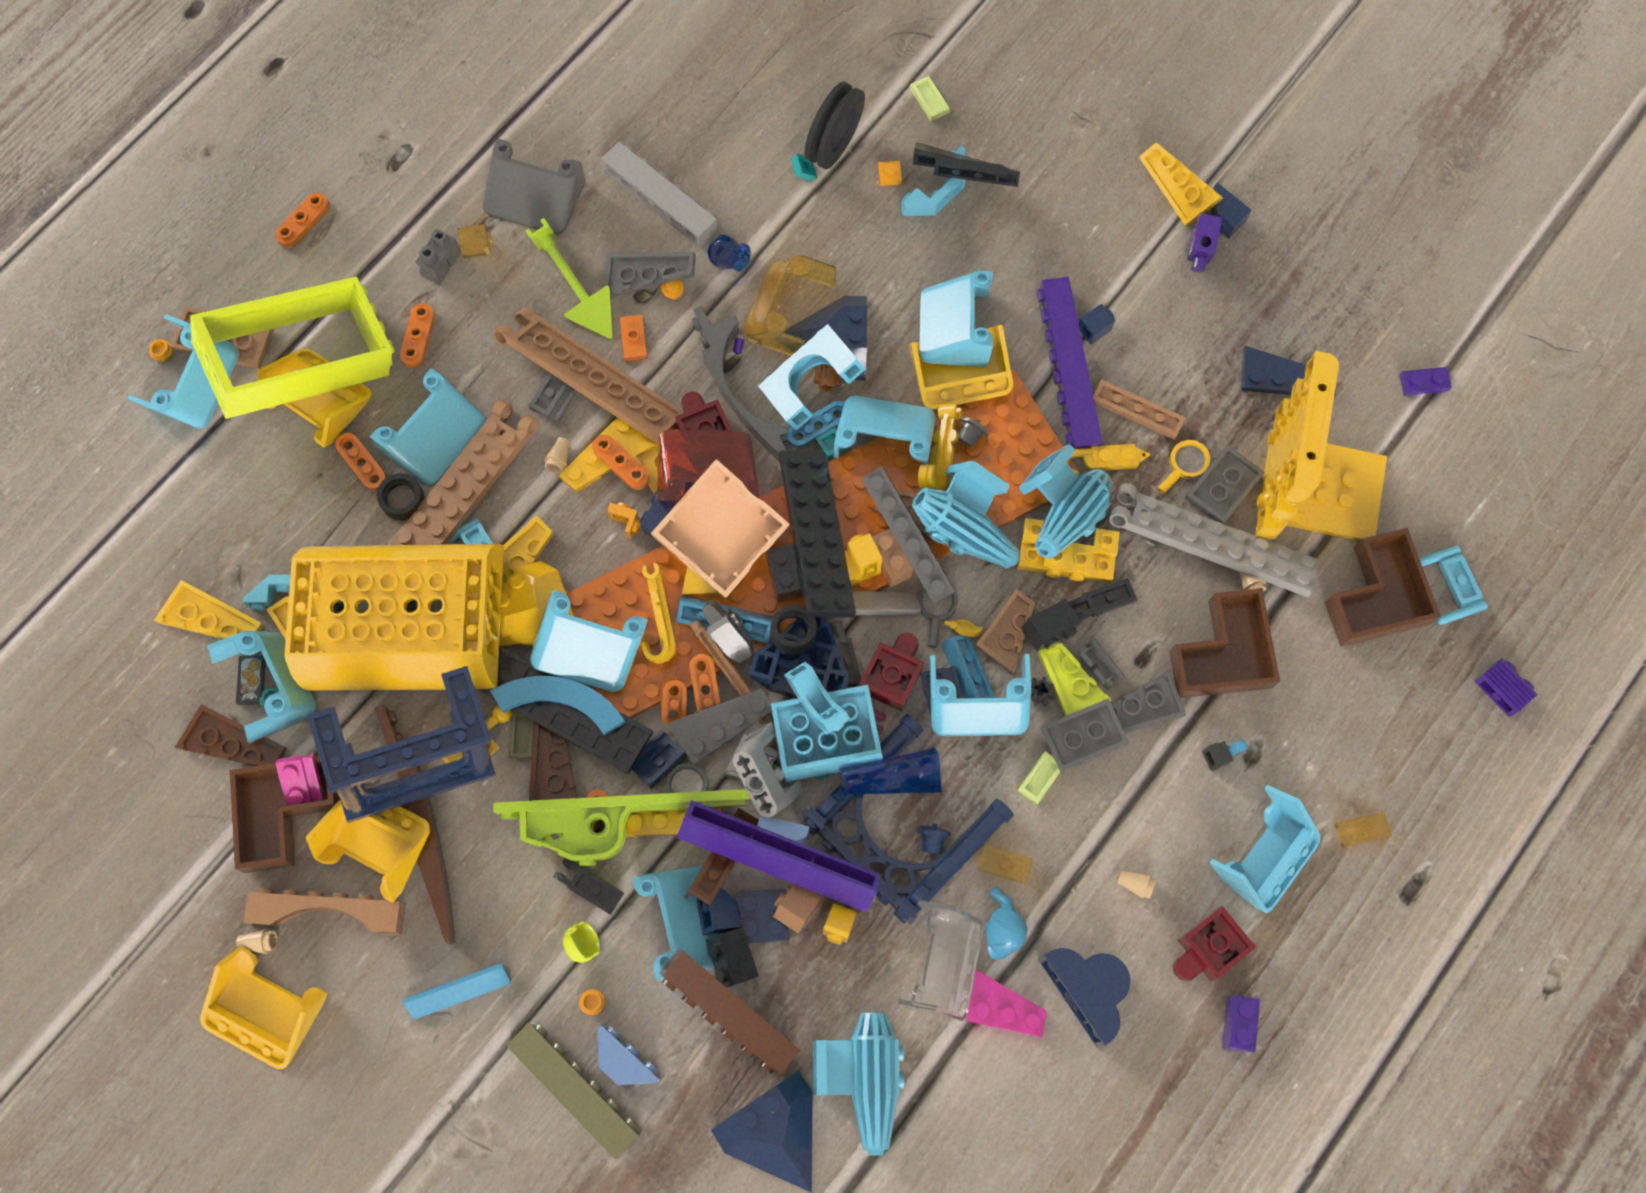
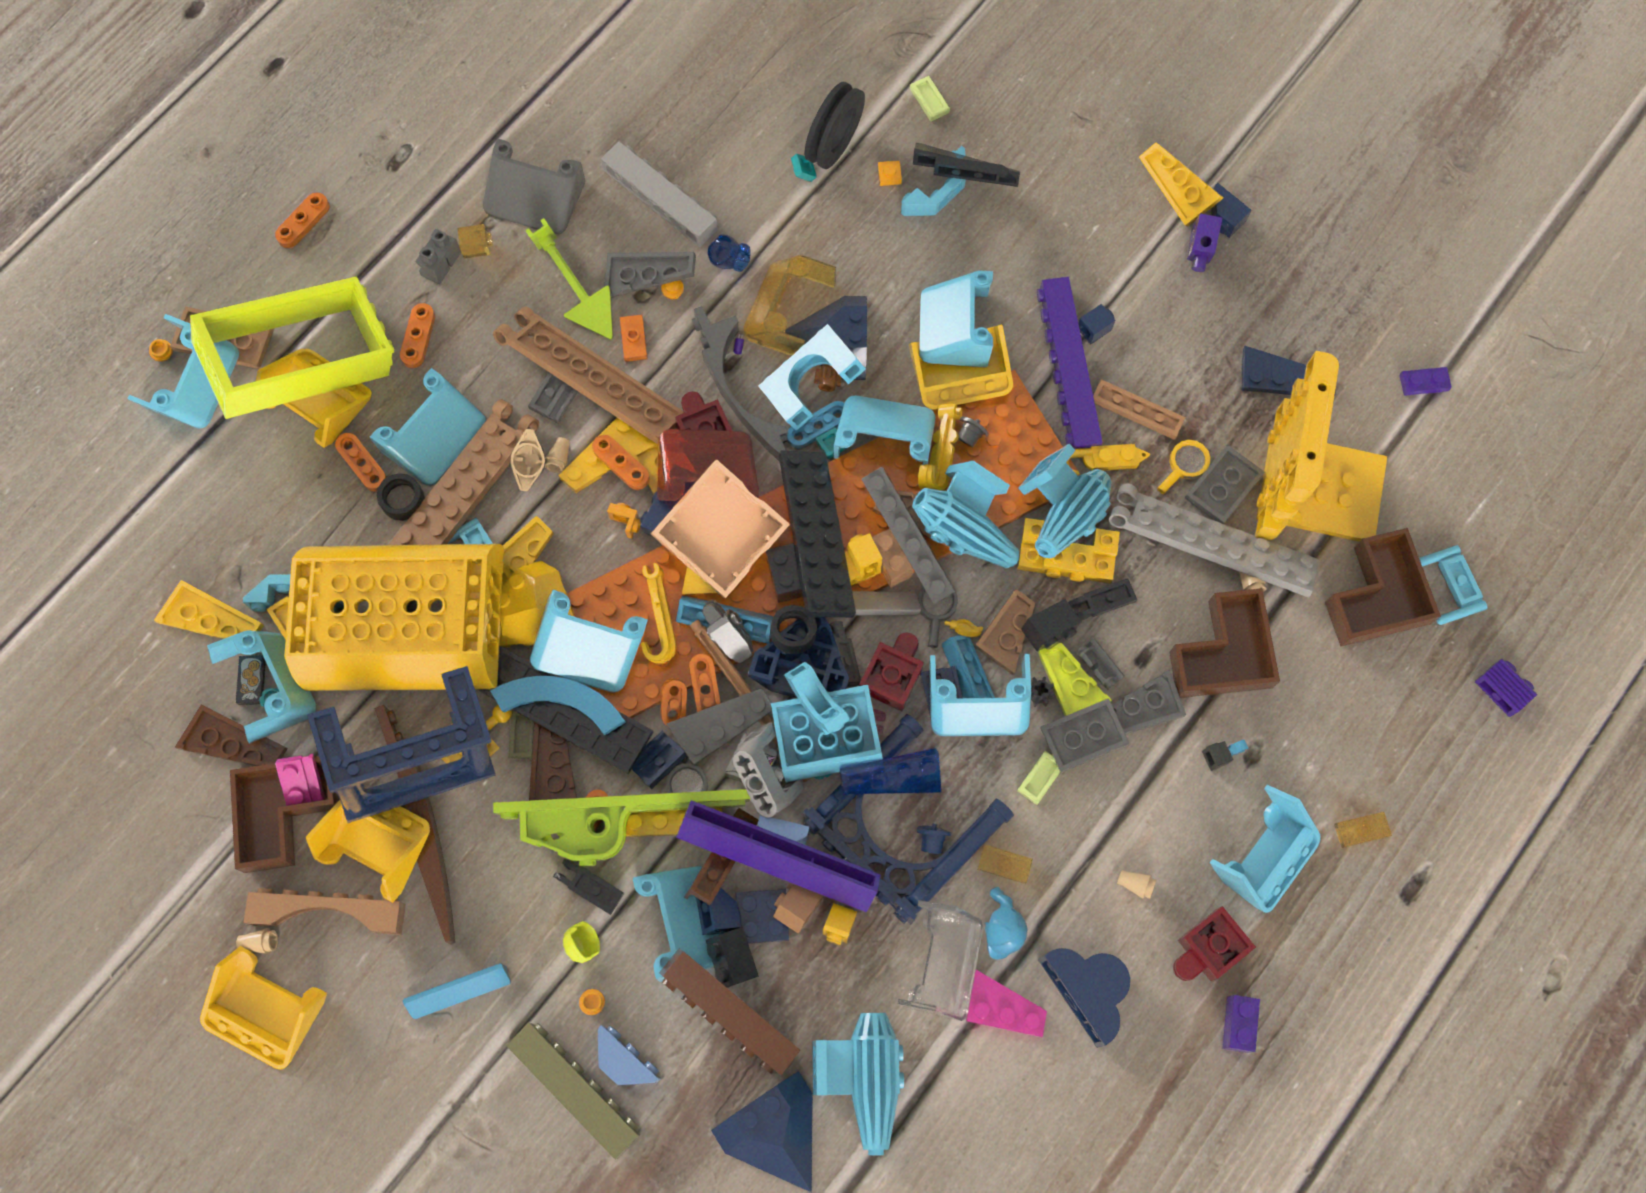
(527, 460): none -> tan hat

